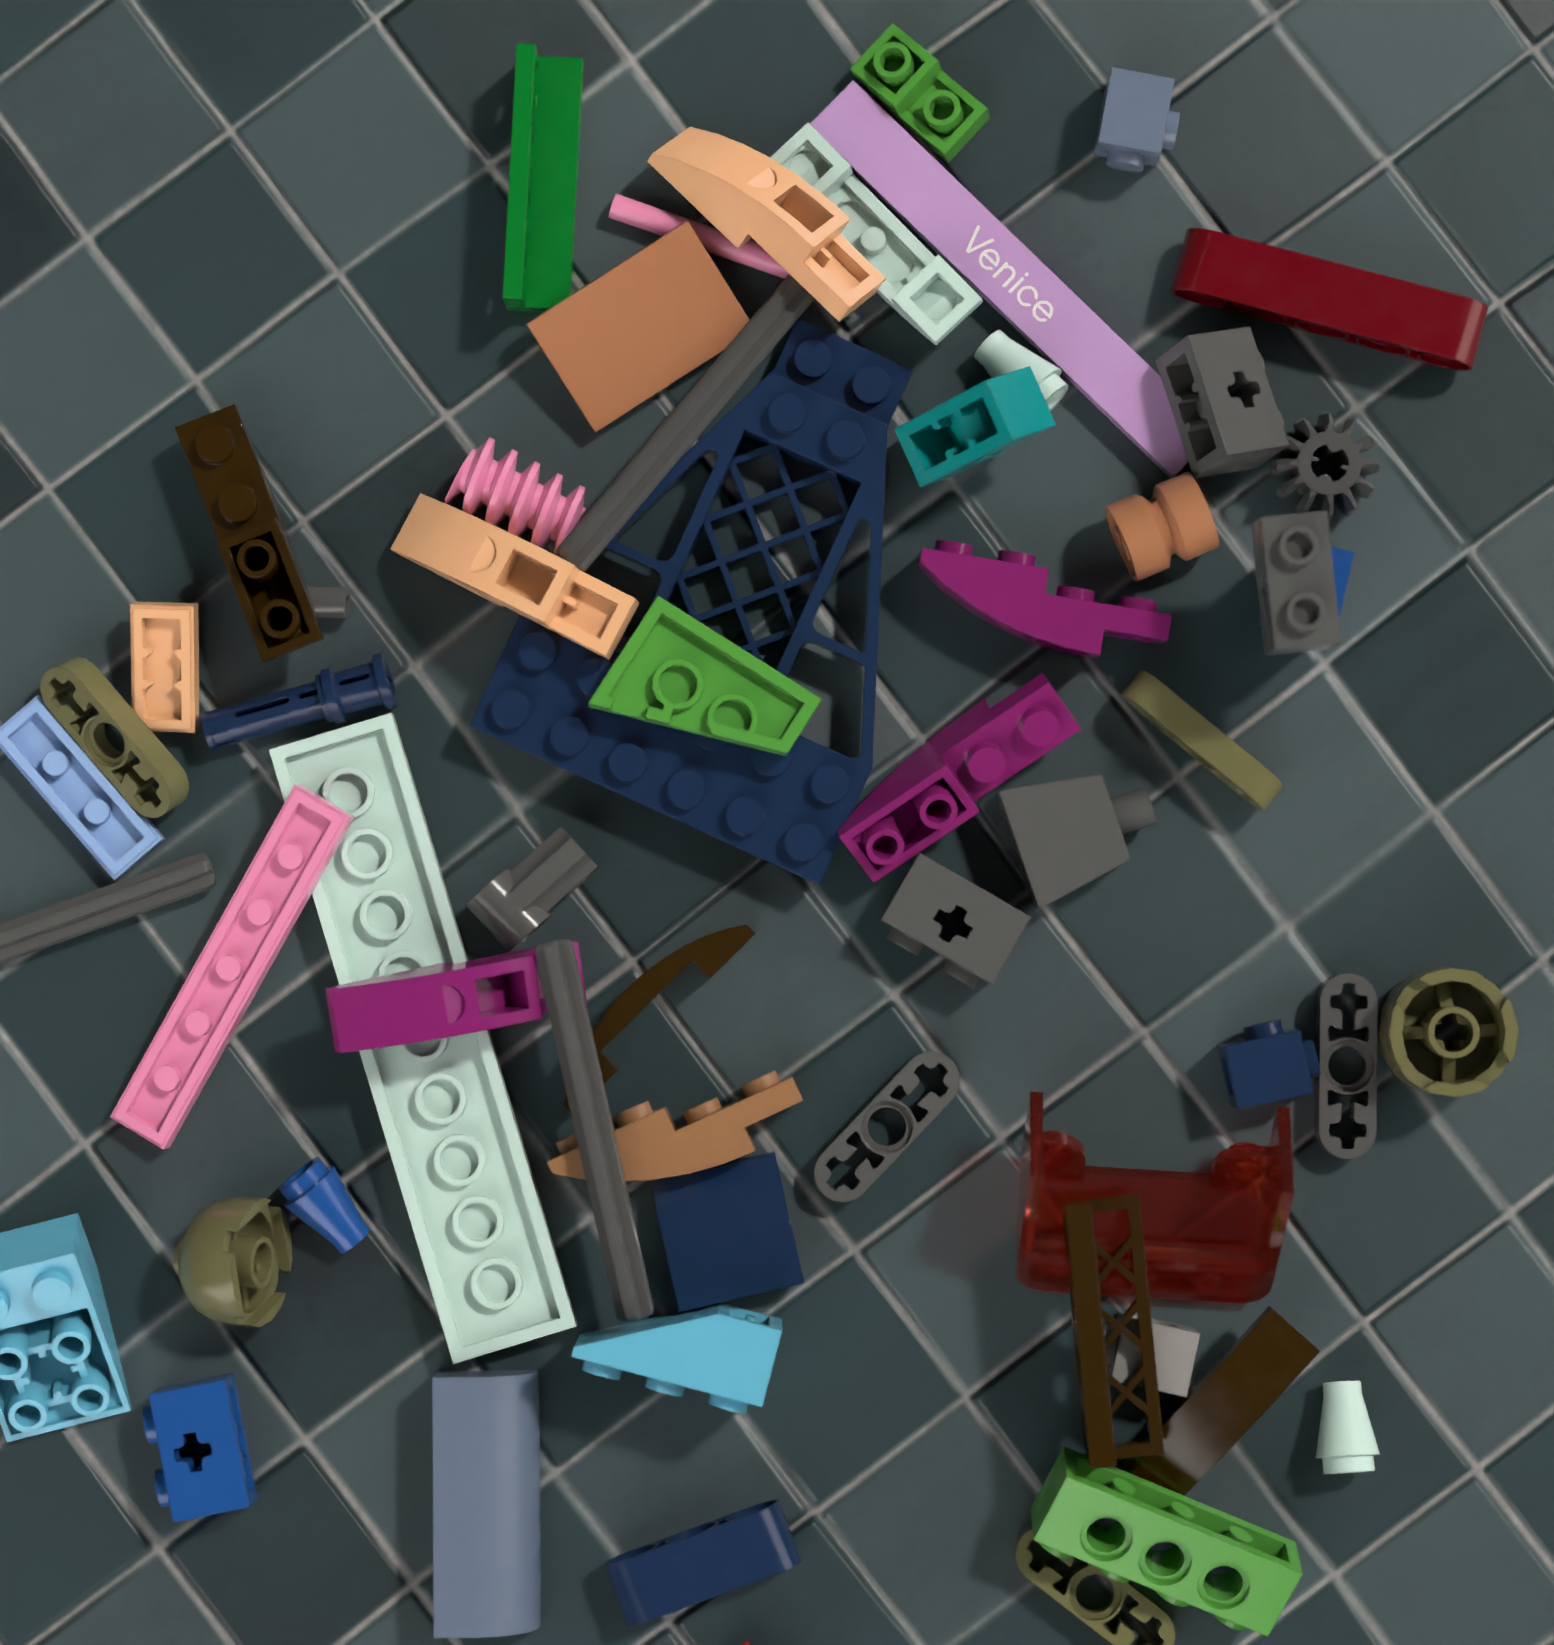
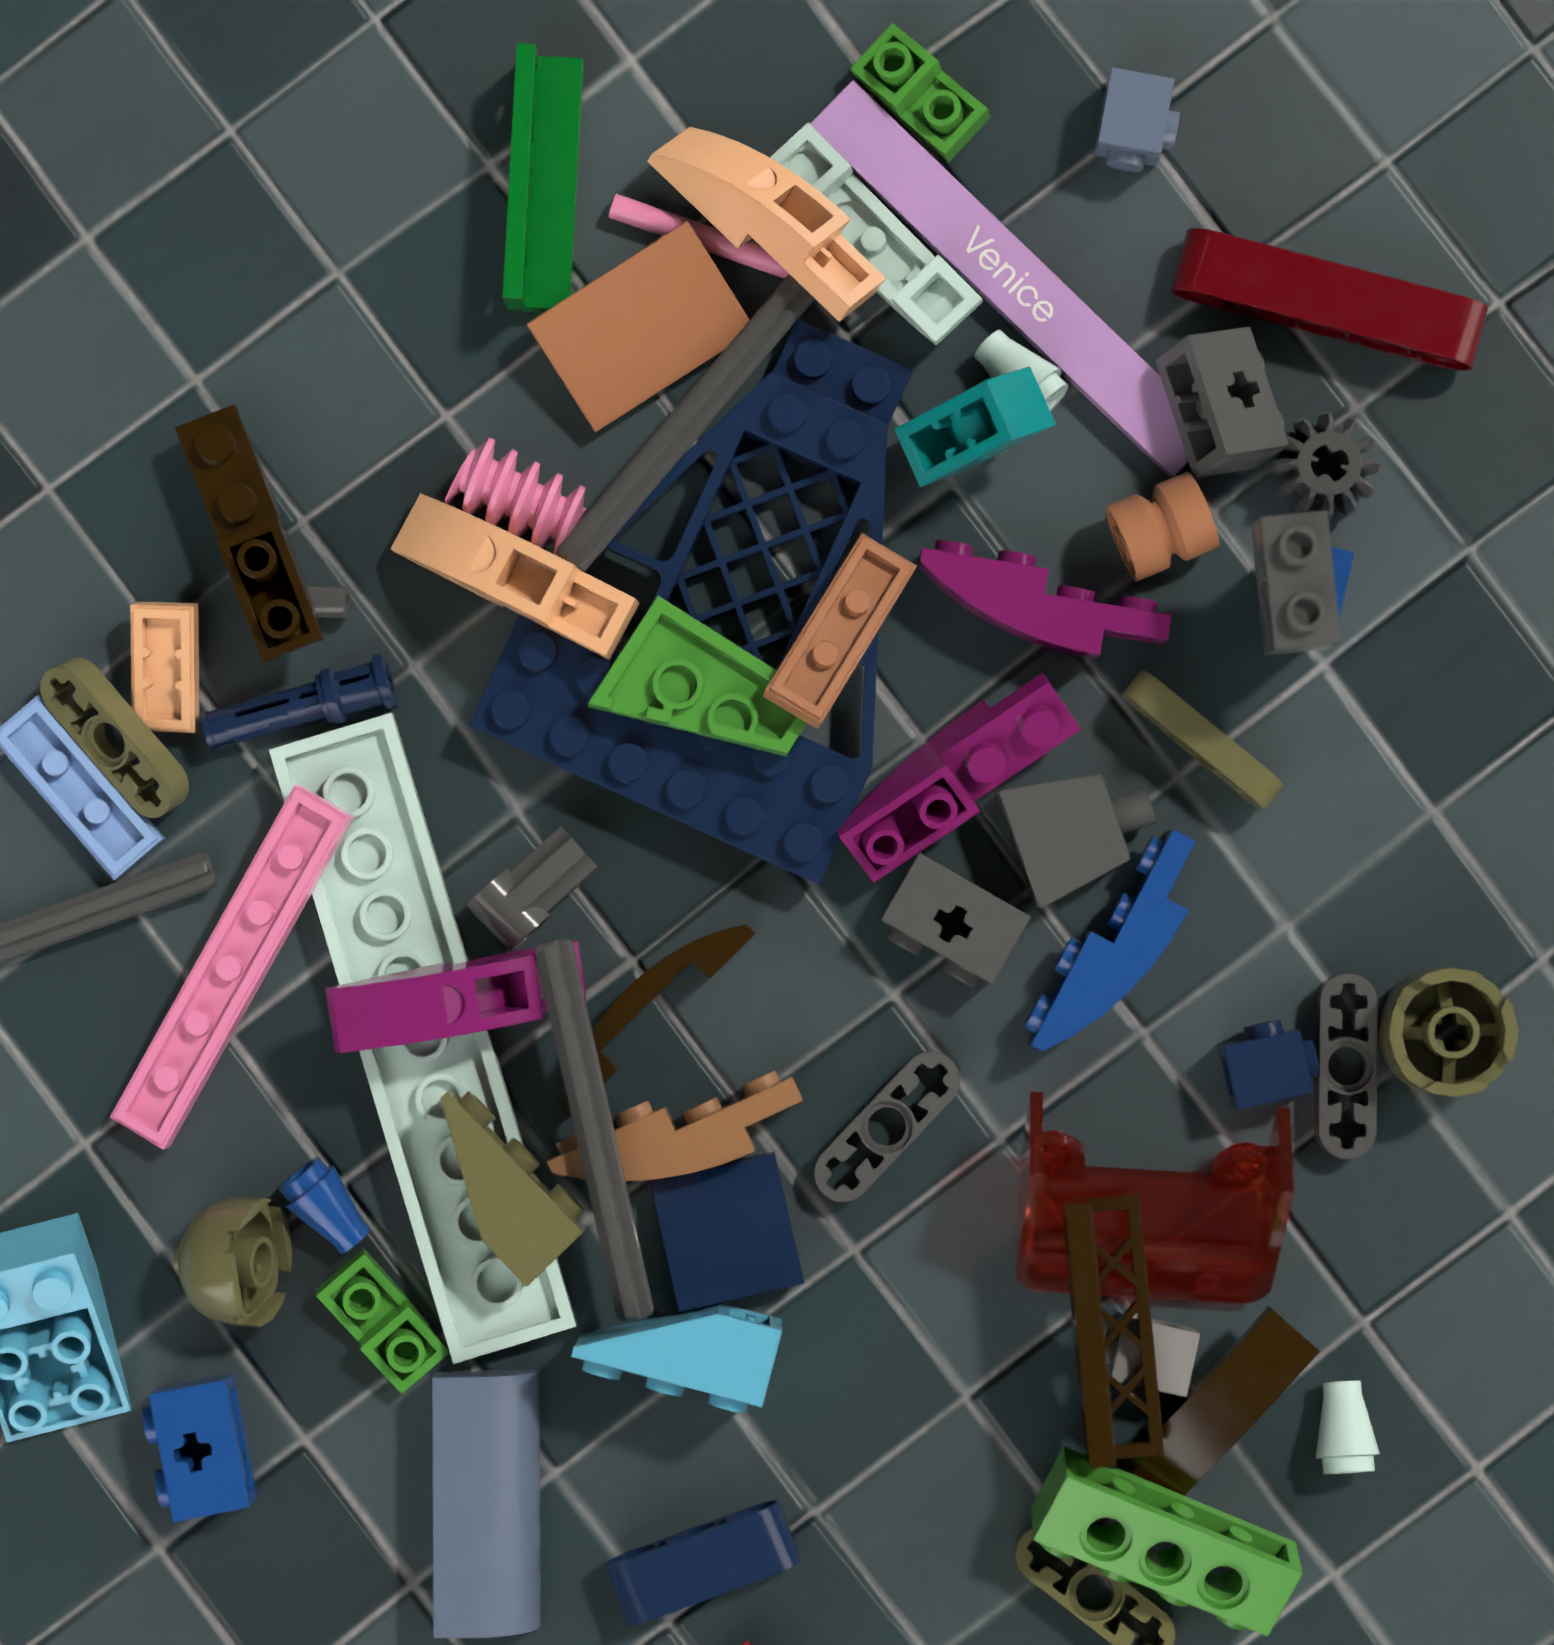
(382, 1320): none -> bright green slope
(511, 1205): none -> olive slope
(839, 631): none -> nougat tile
(1103, 971): none -> blue slope

